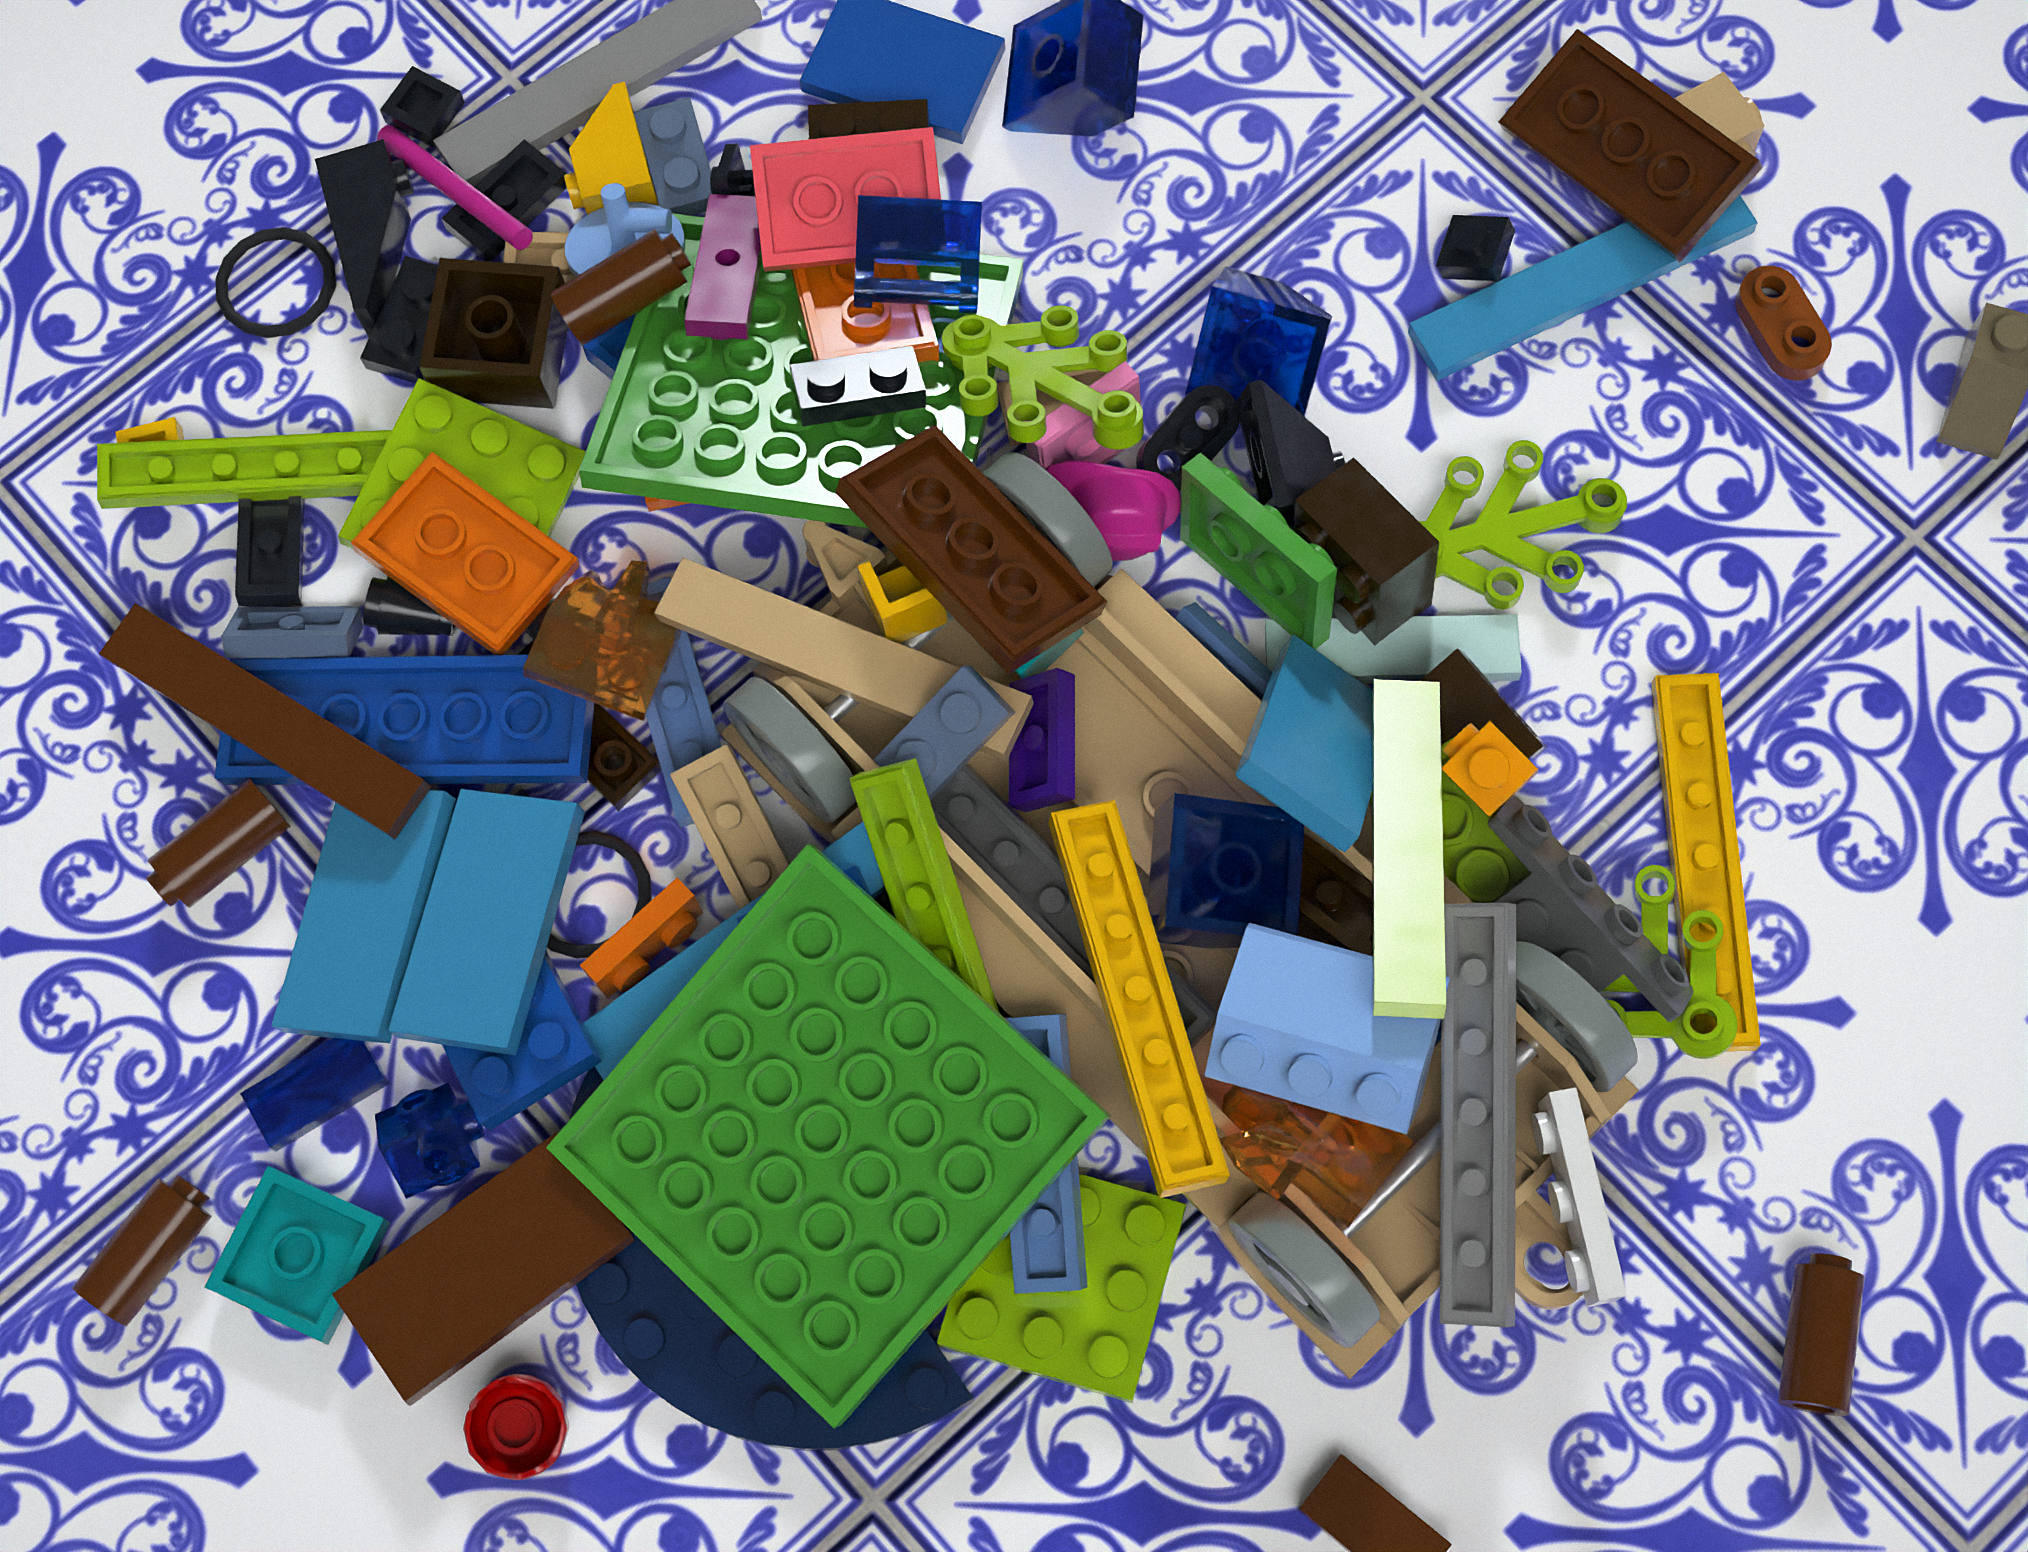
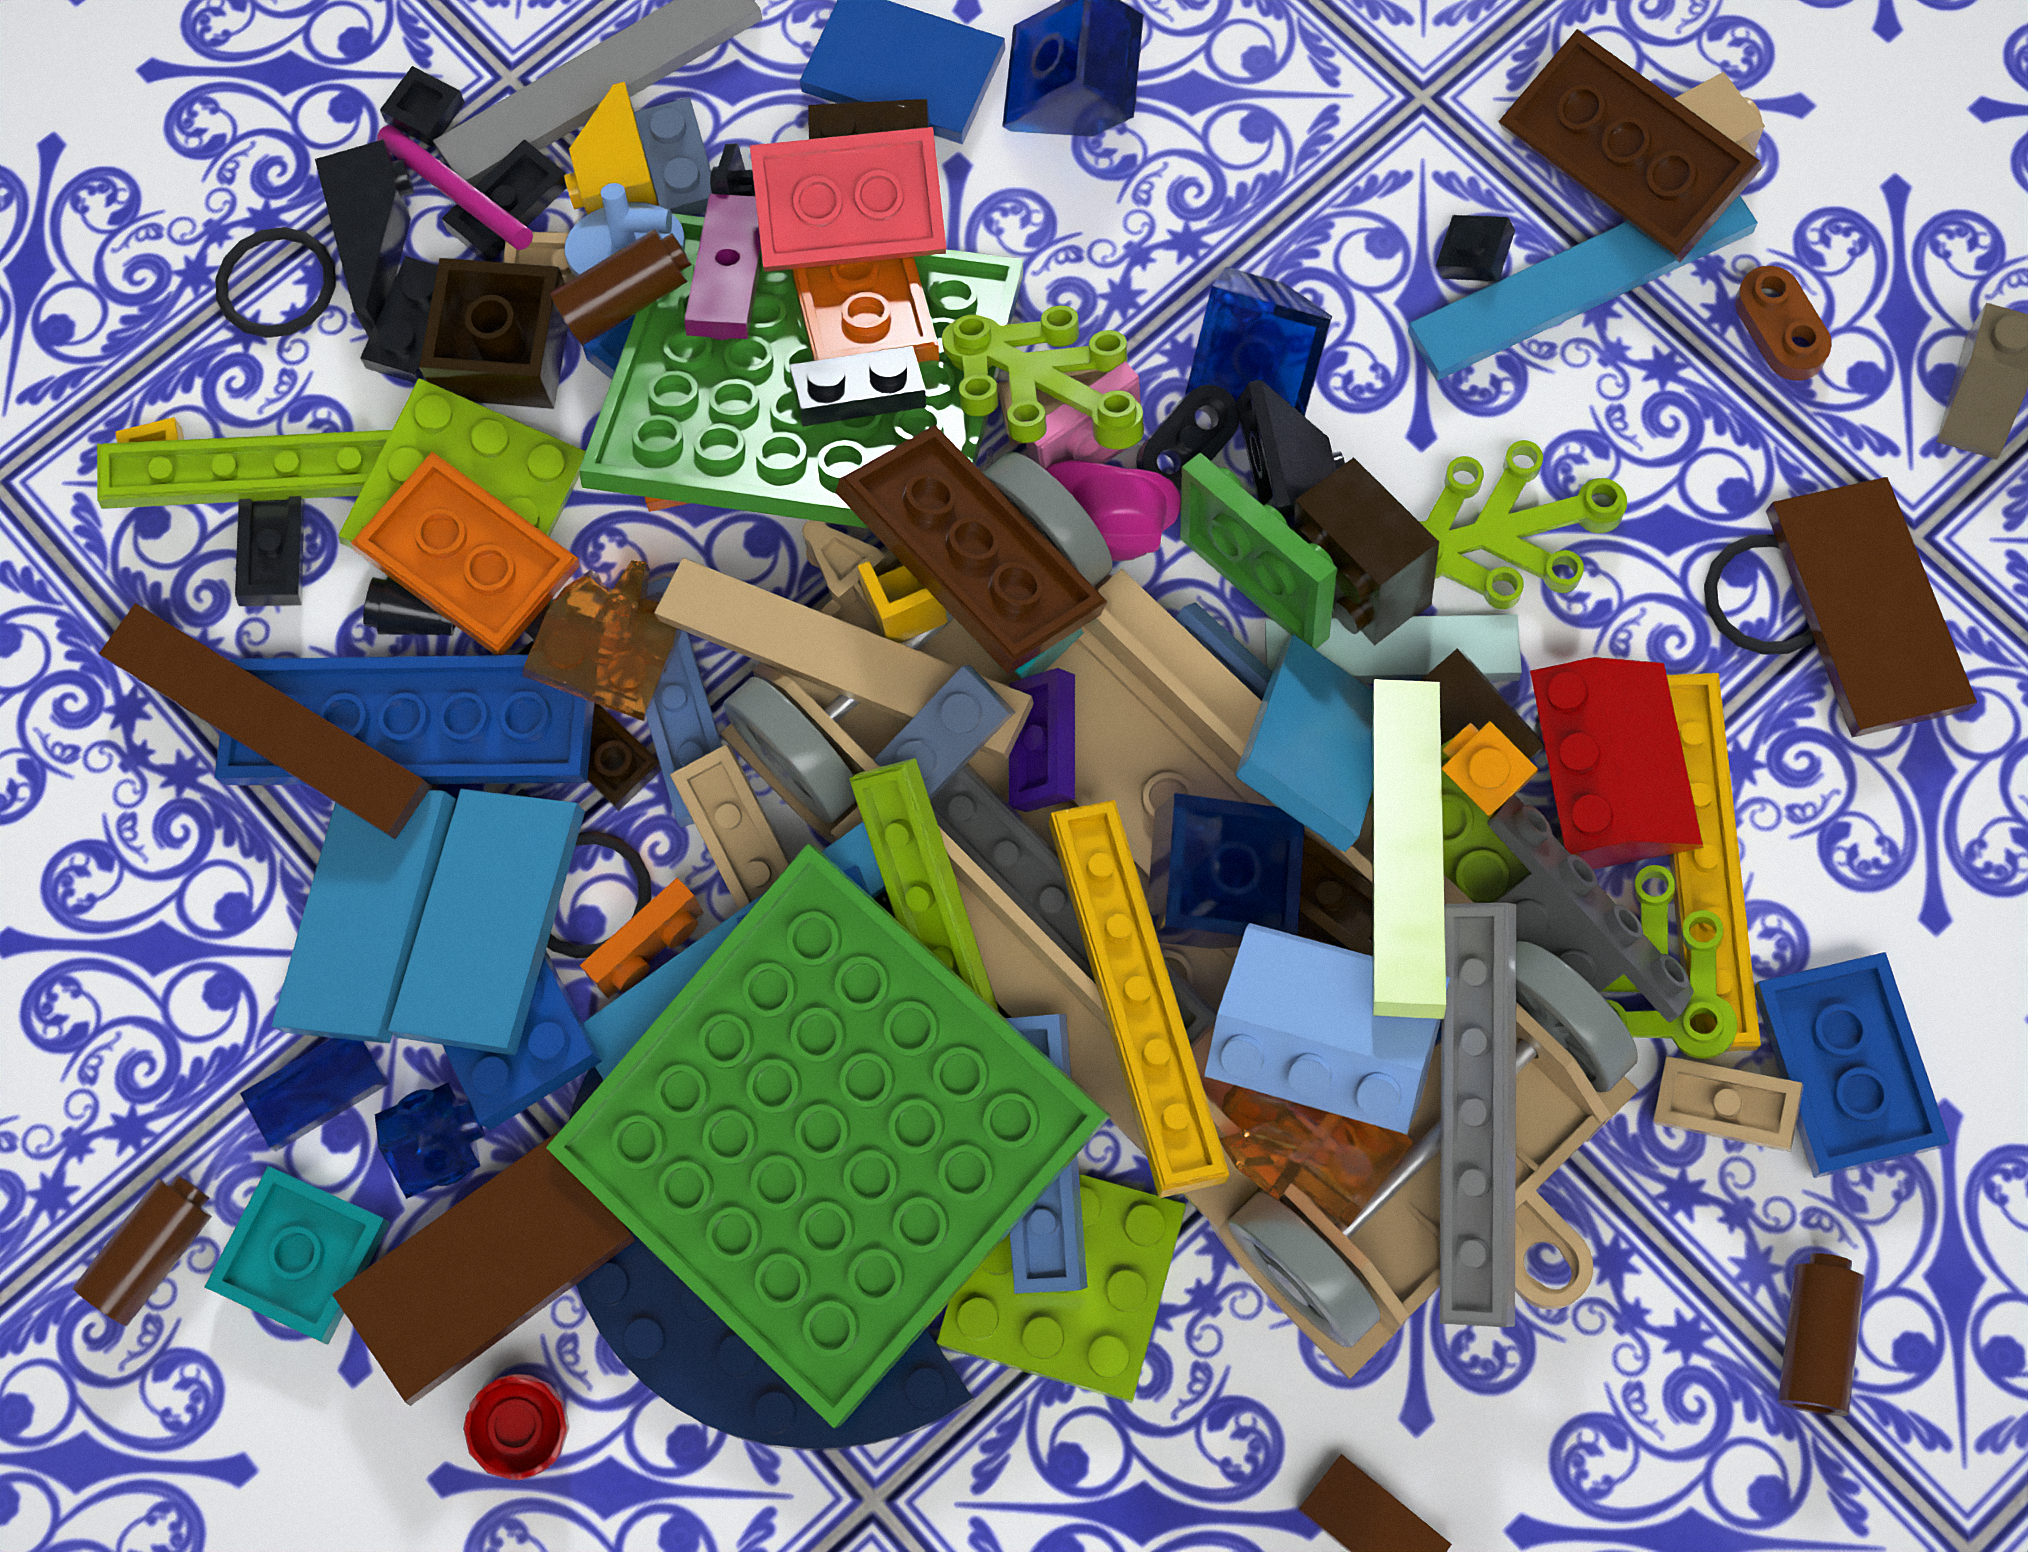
(215, 846): reddish brown brick -> none
(292, 632): sand blue plate -> none
(917, 234): clear blue plate -> none
(1578, 1198): white plate -> none
(1615, 760): none -> red slope
(1718, 615): none -> black piece
(1728, 1103): none -> tan plate
(1858, 1061): none -> blue plate
(1870, 607): none -> reddish brown tile

